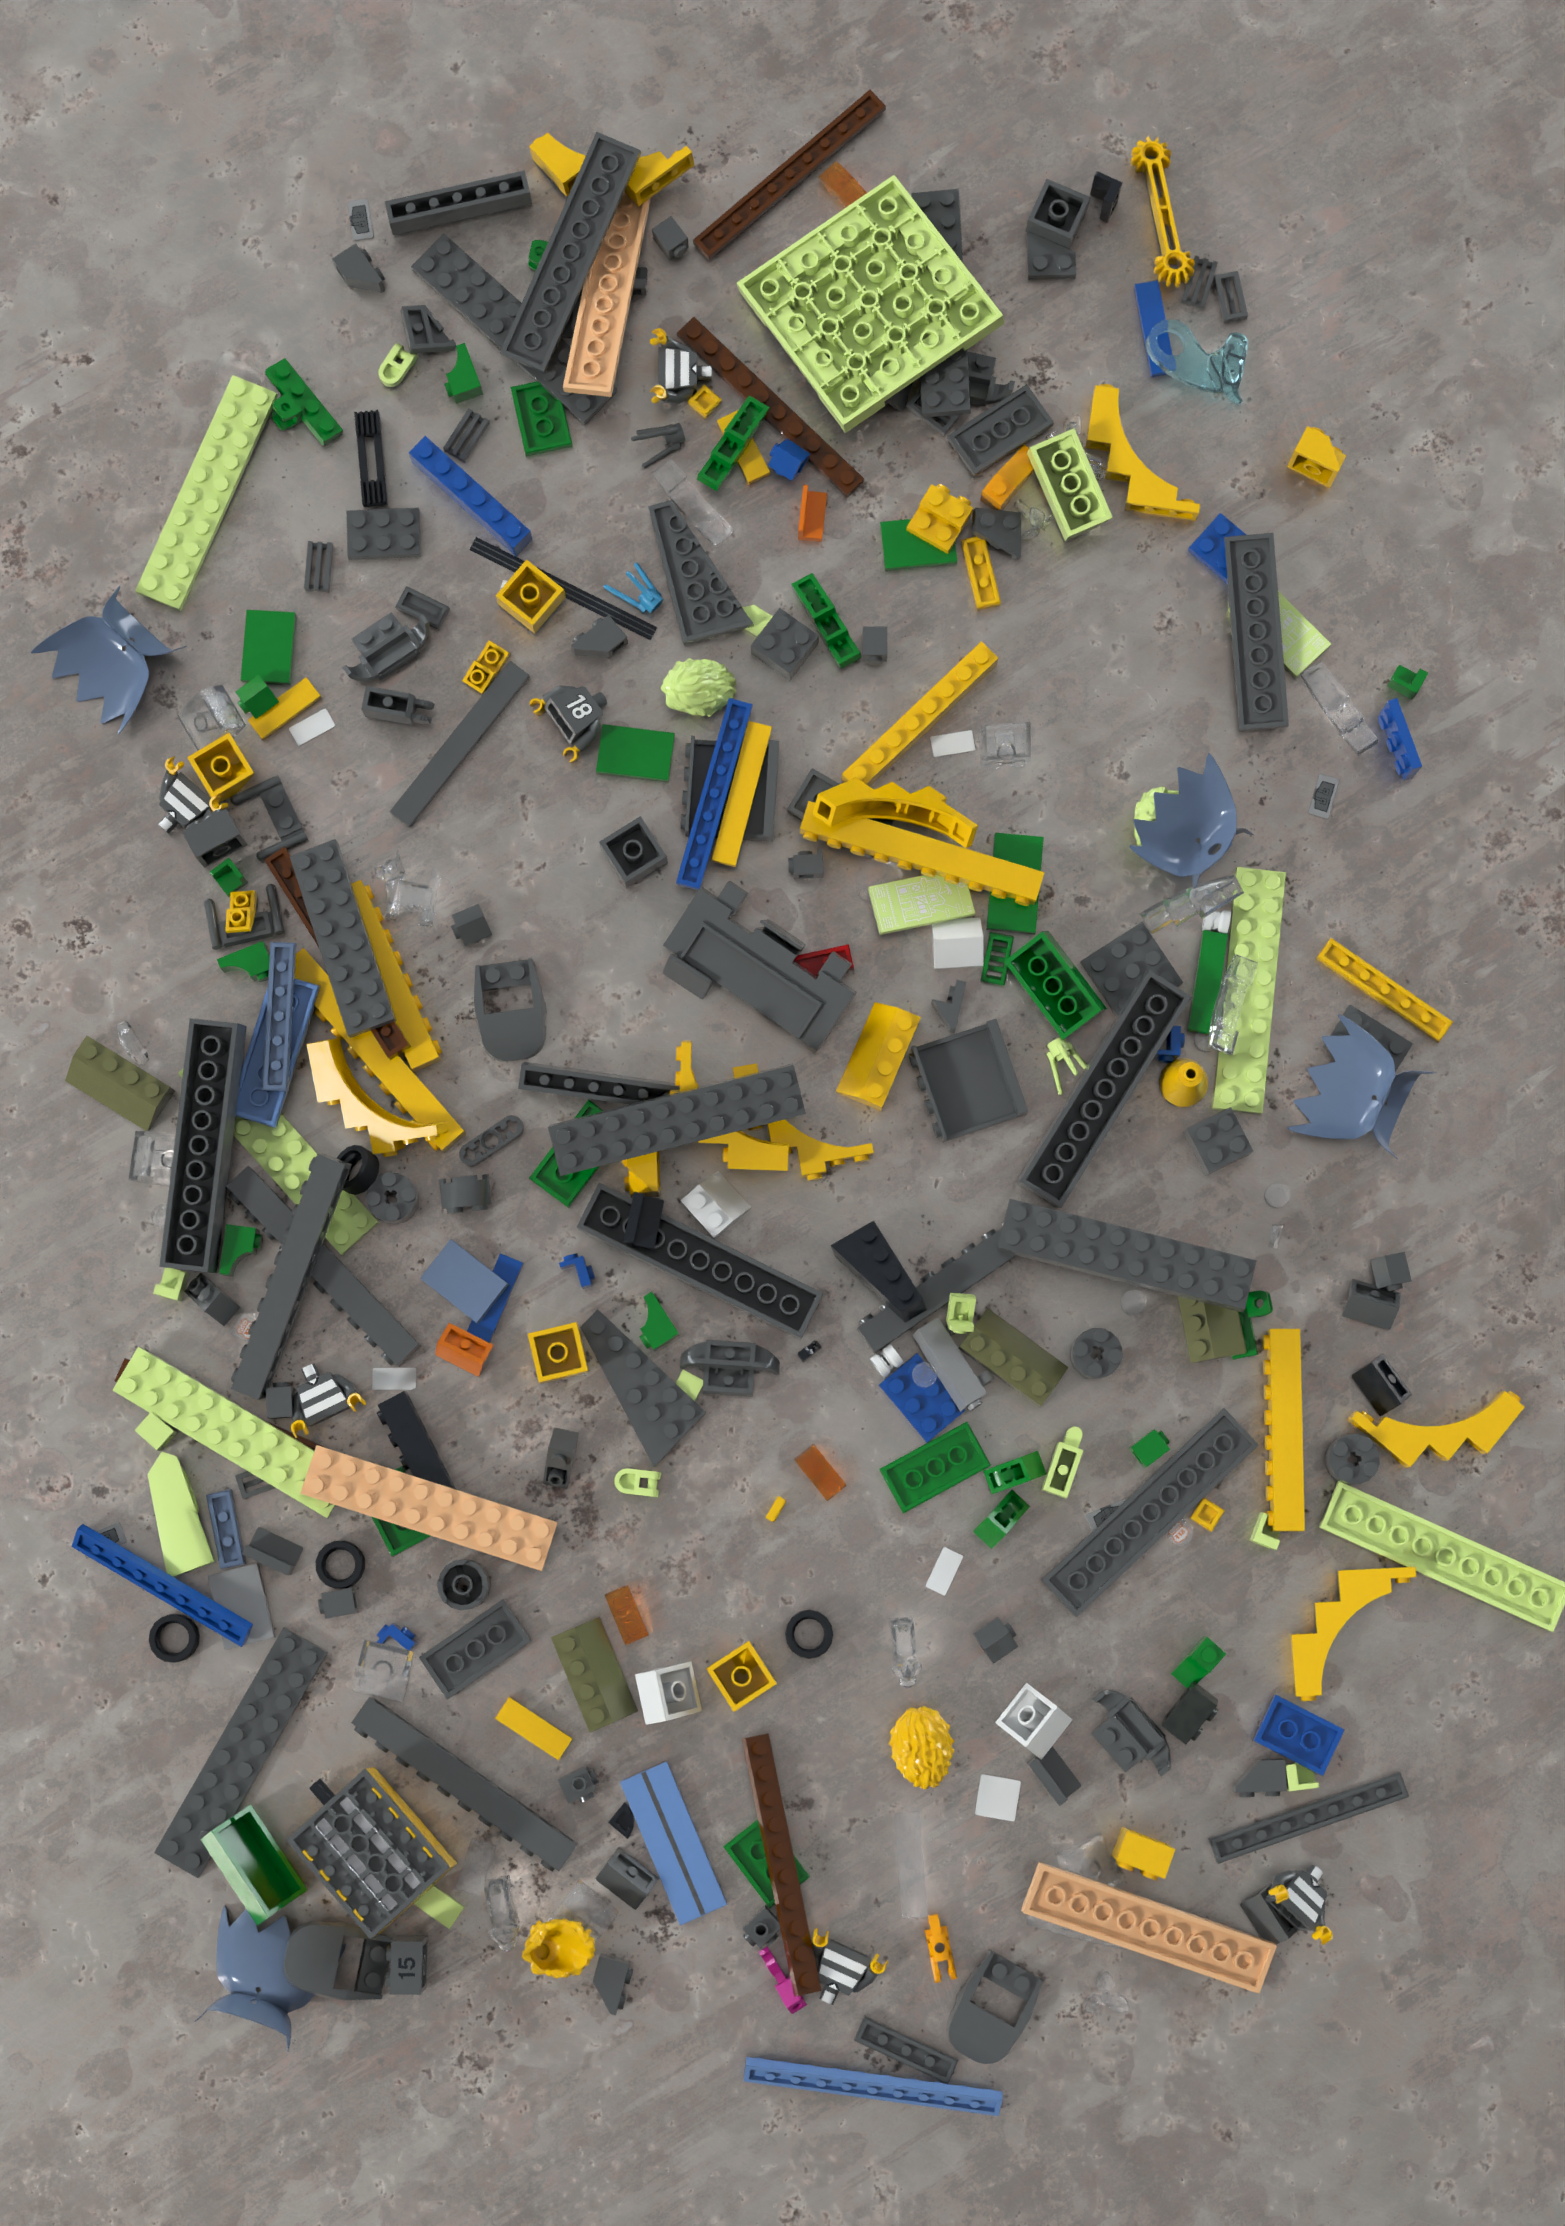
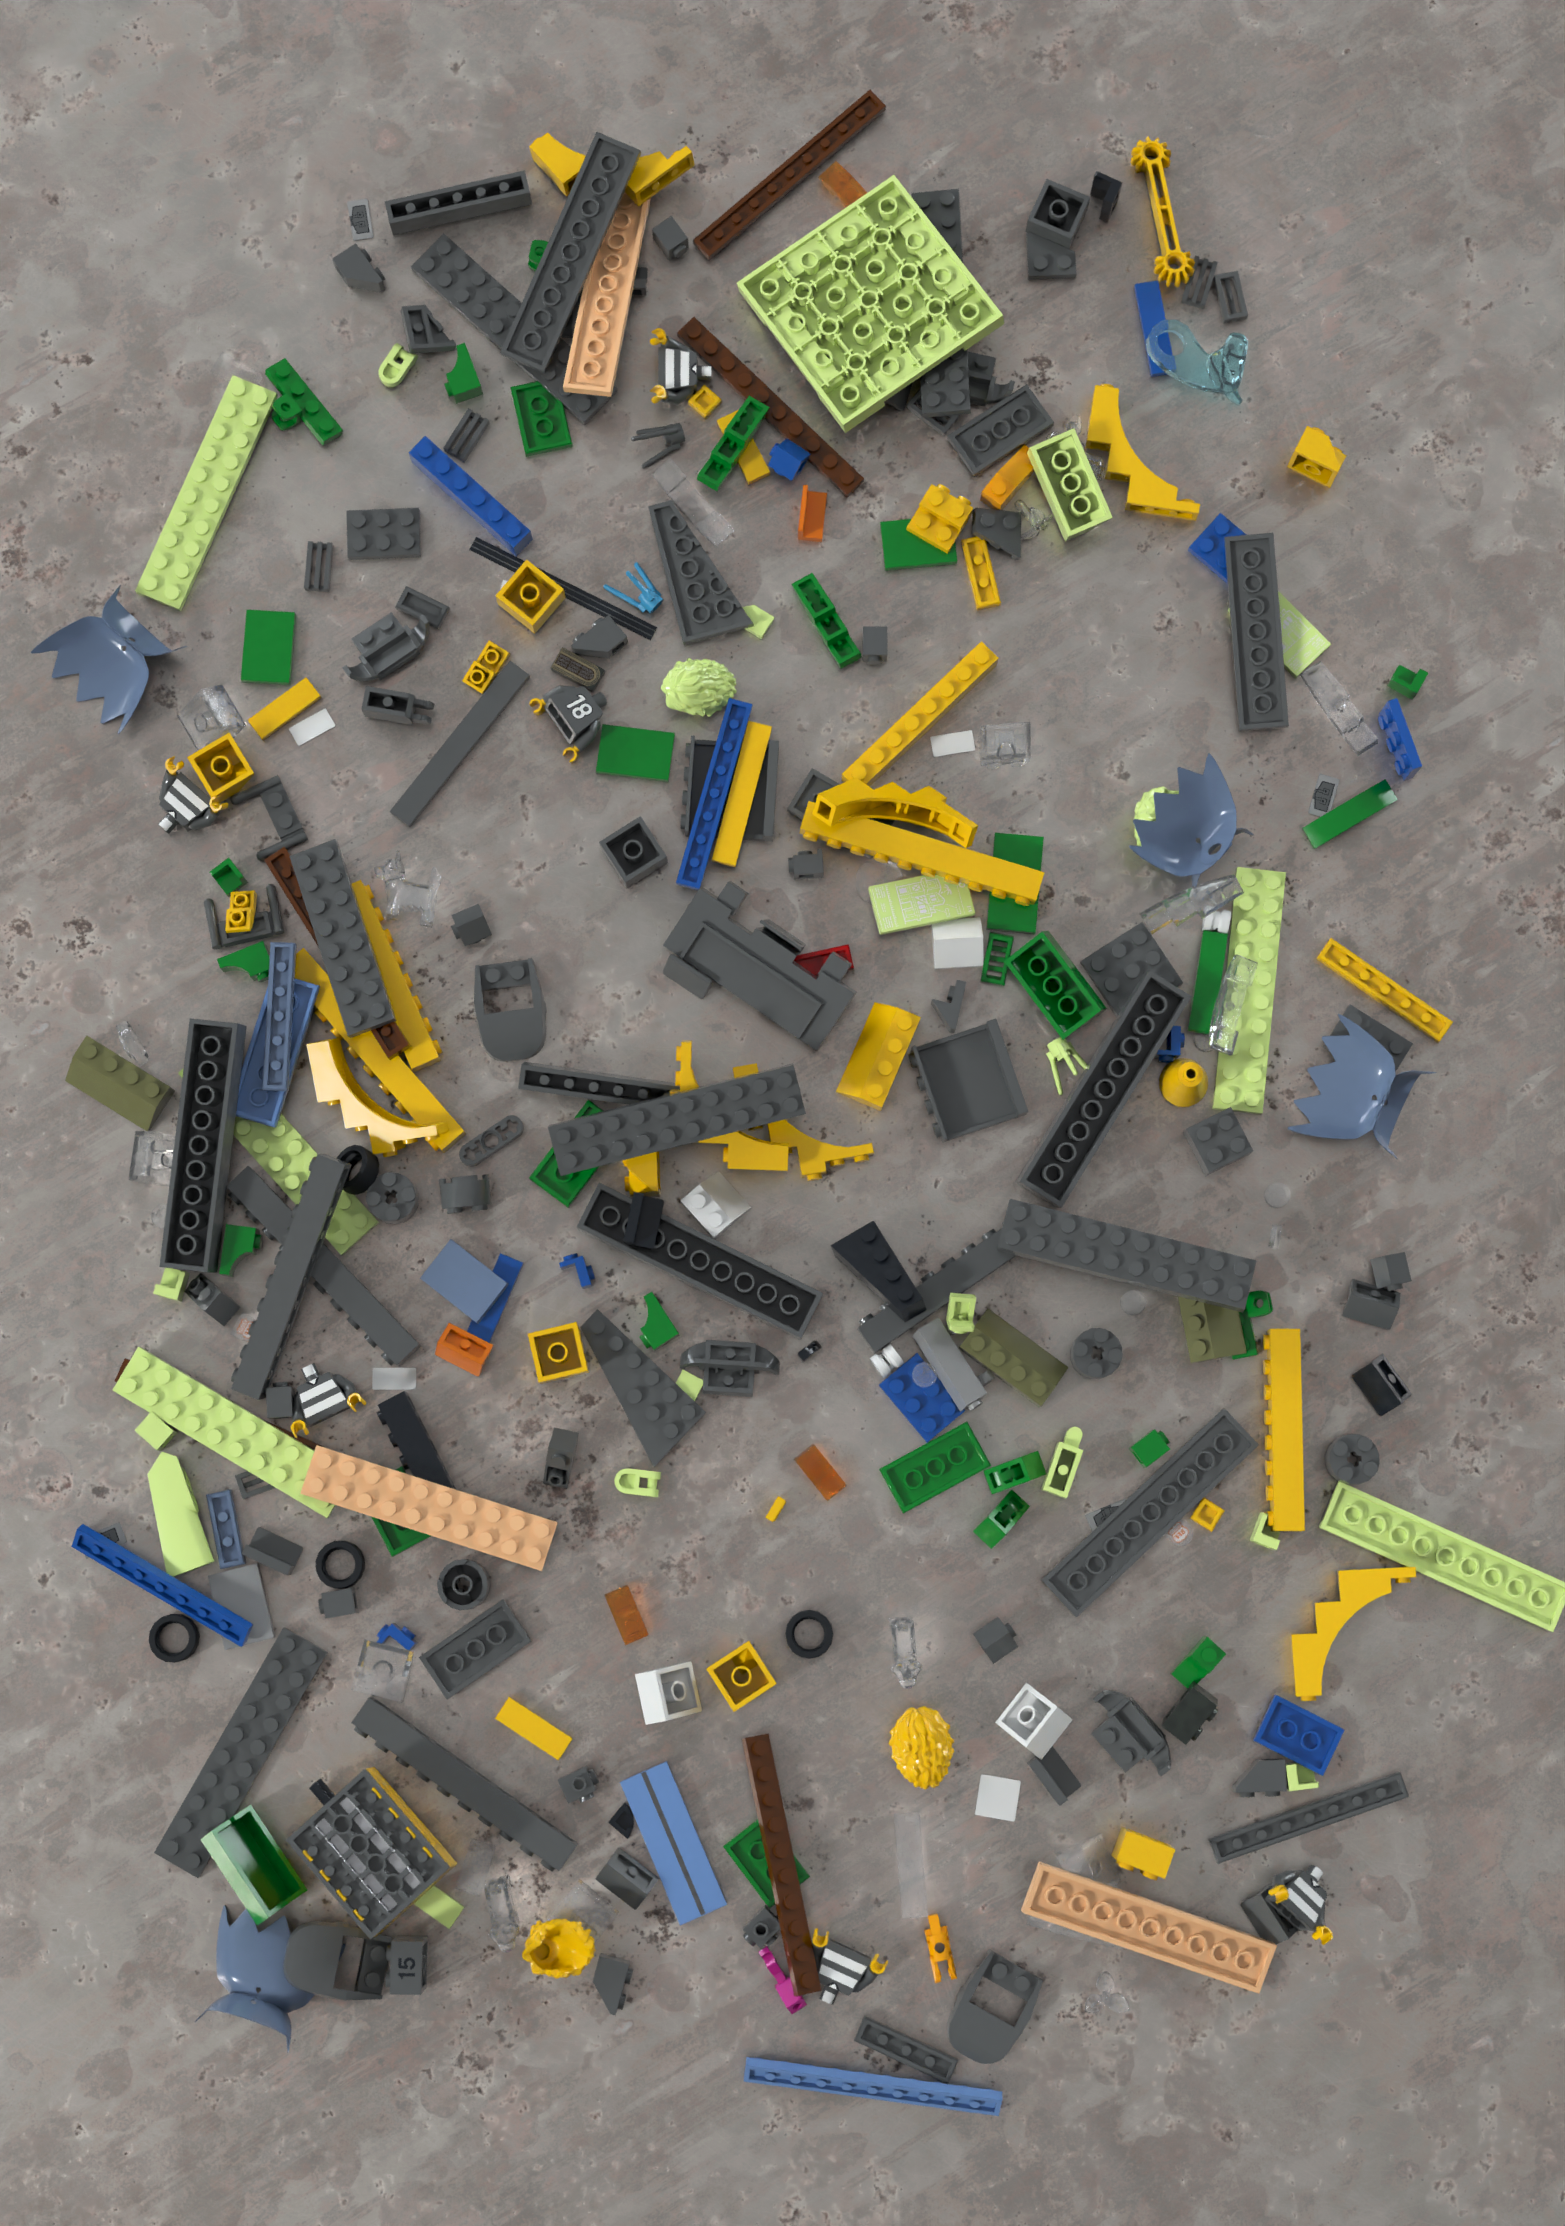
(214, 837): dark grey brick -> none
(256, 697): green brick -> none
(372, 491): black container -> none
(577, 669): none -> tile
(594, 1674): olive slope -> none
(784, 644): dark grey brick -> none
(944, 1571): white sticker -> none
(1349, 813): none -> green slope
(1408, 1441): yellow arch -> none

